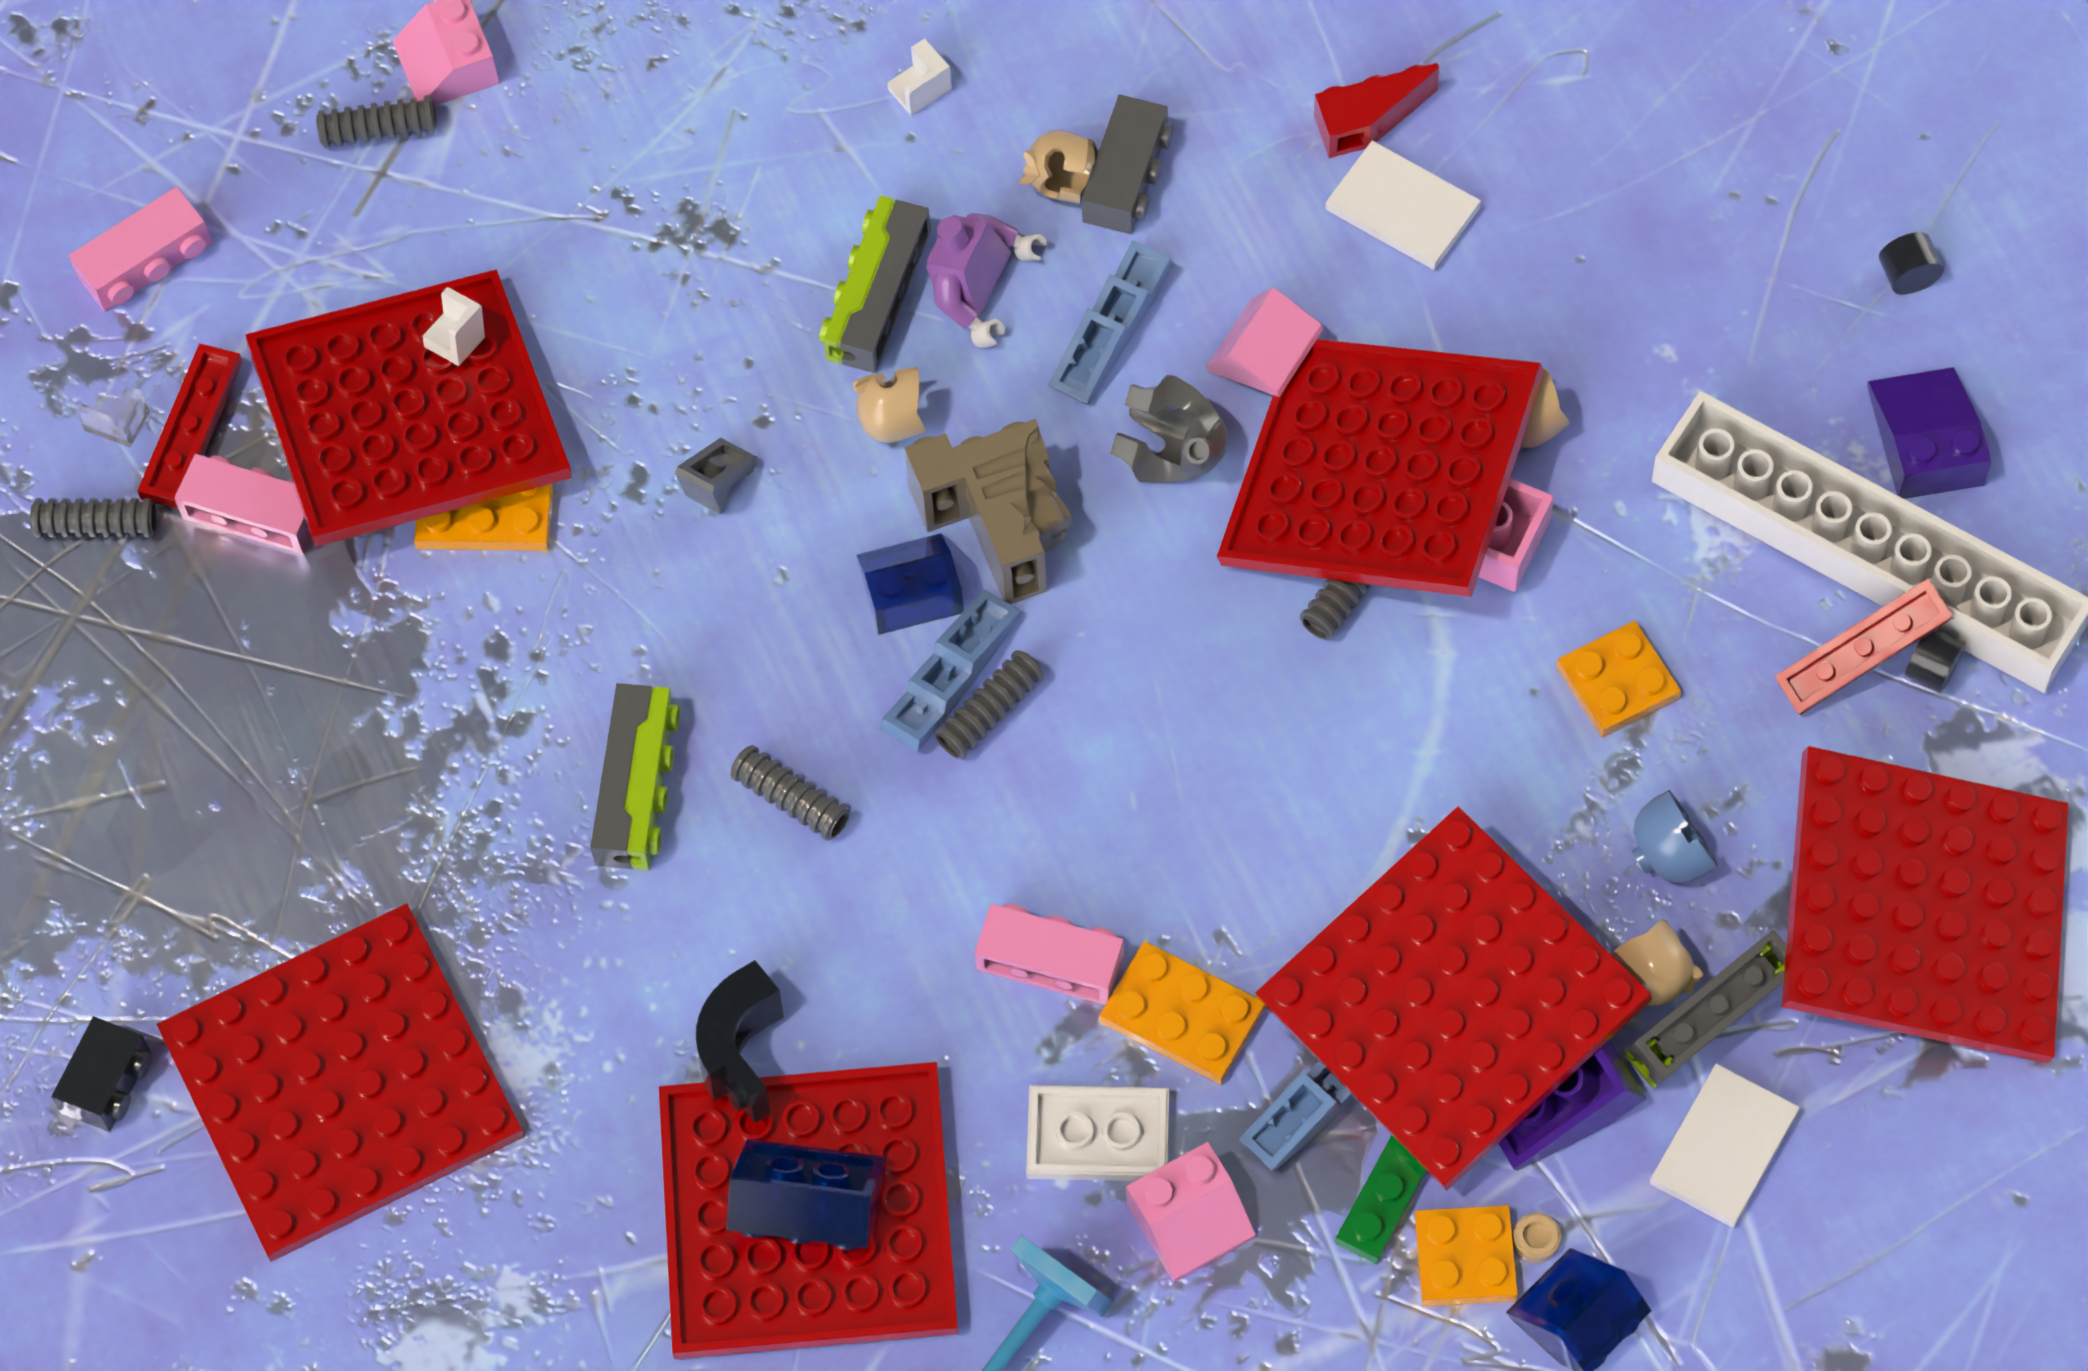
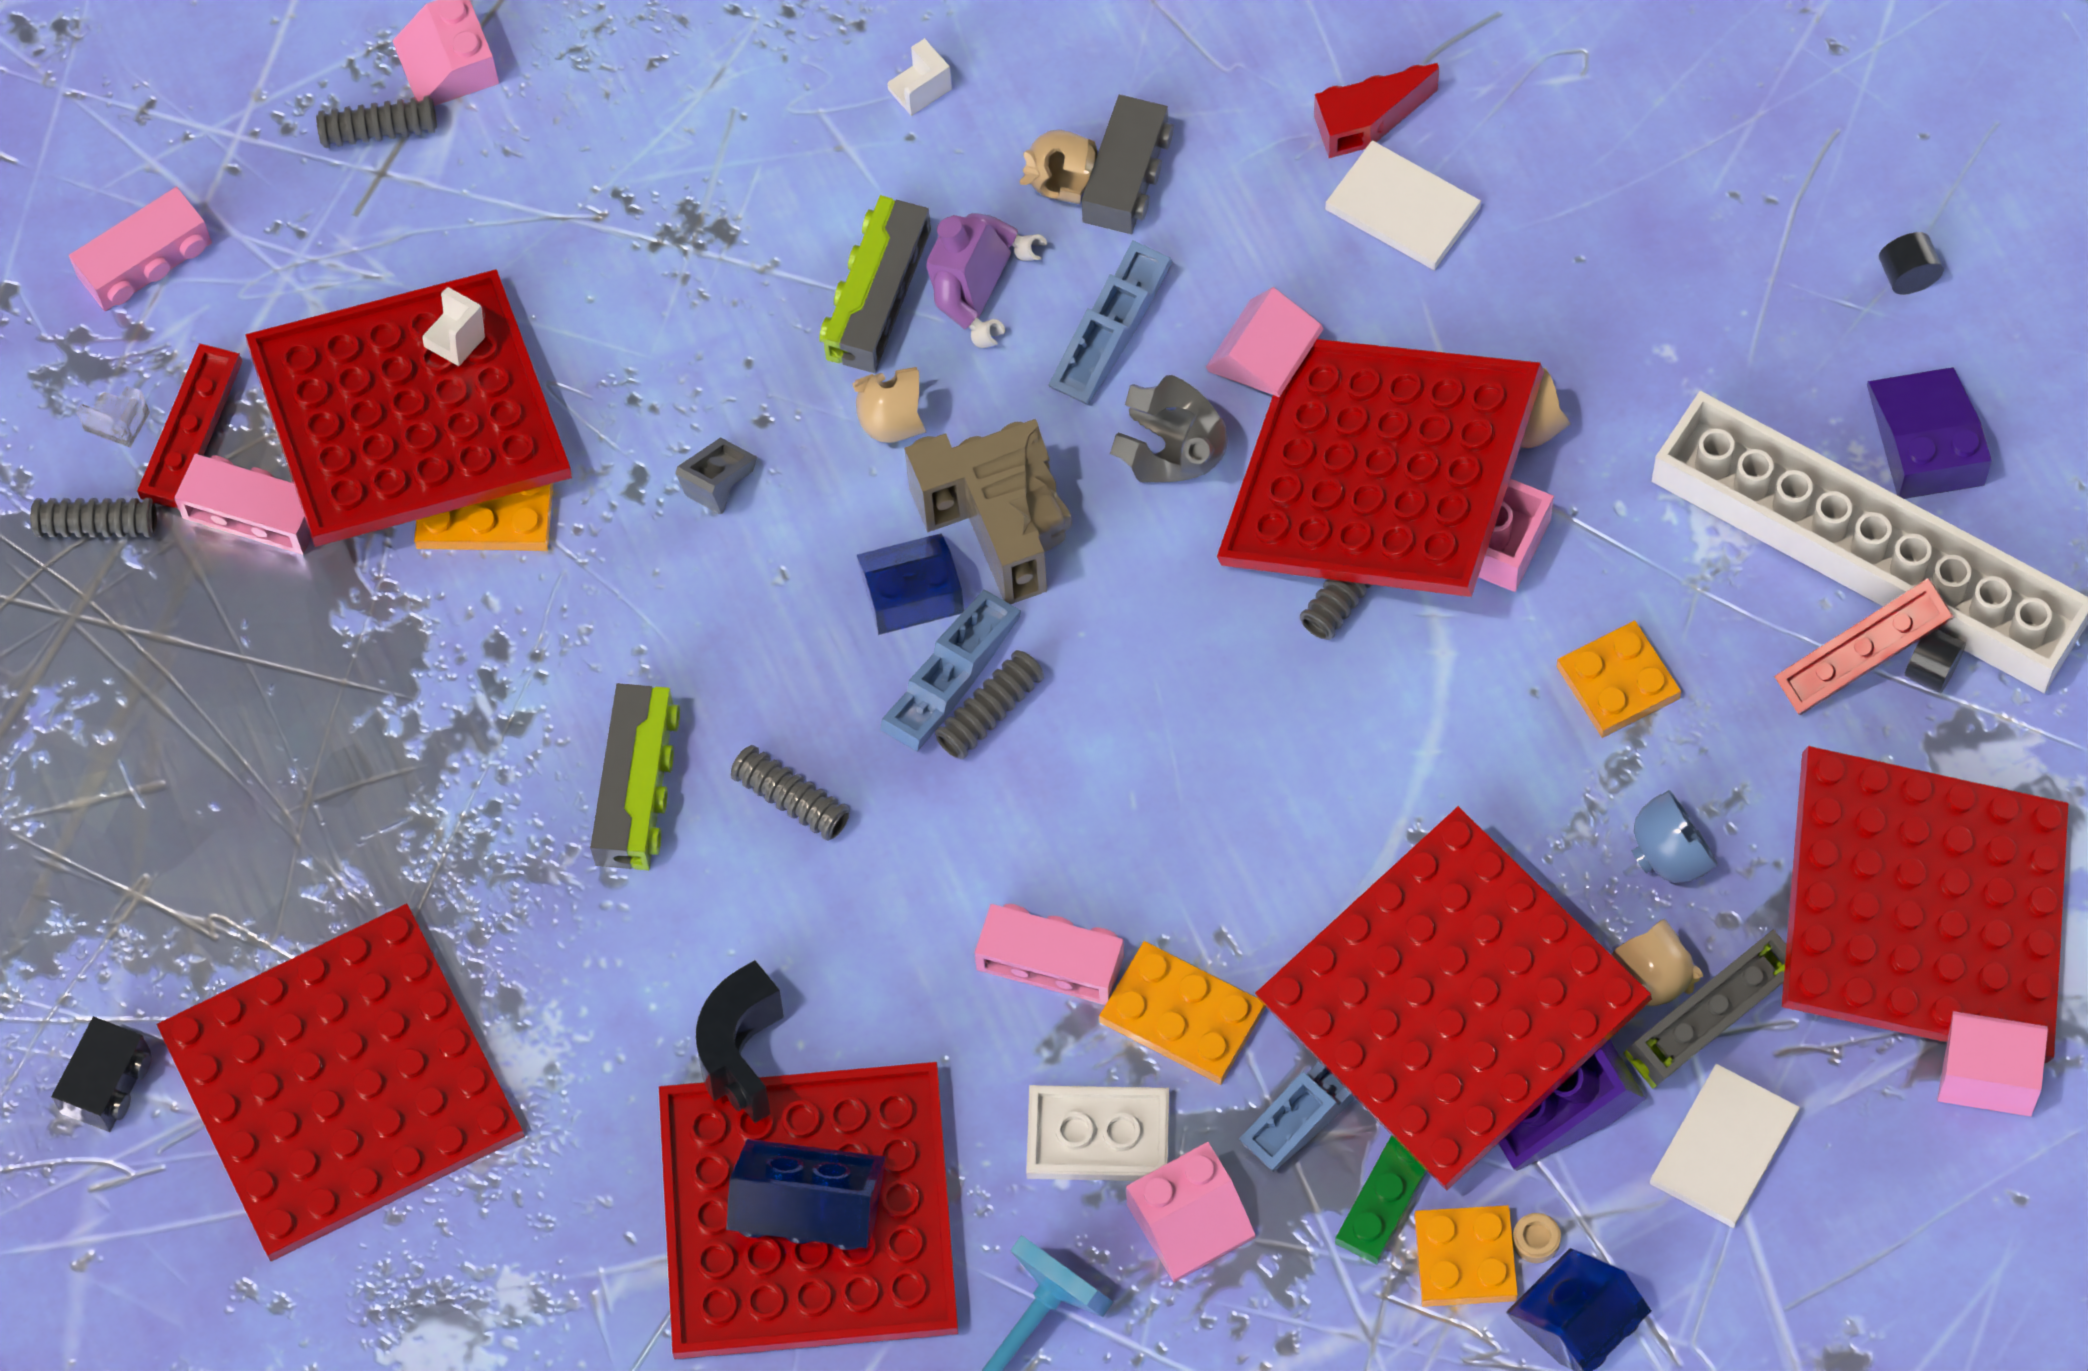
(1993, 1064): none -> bright pink slope

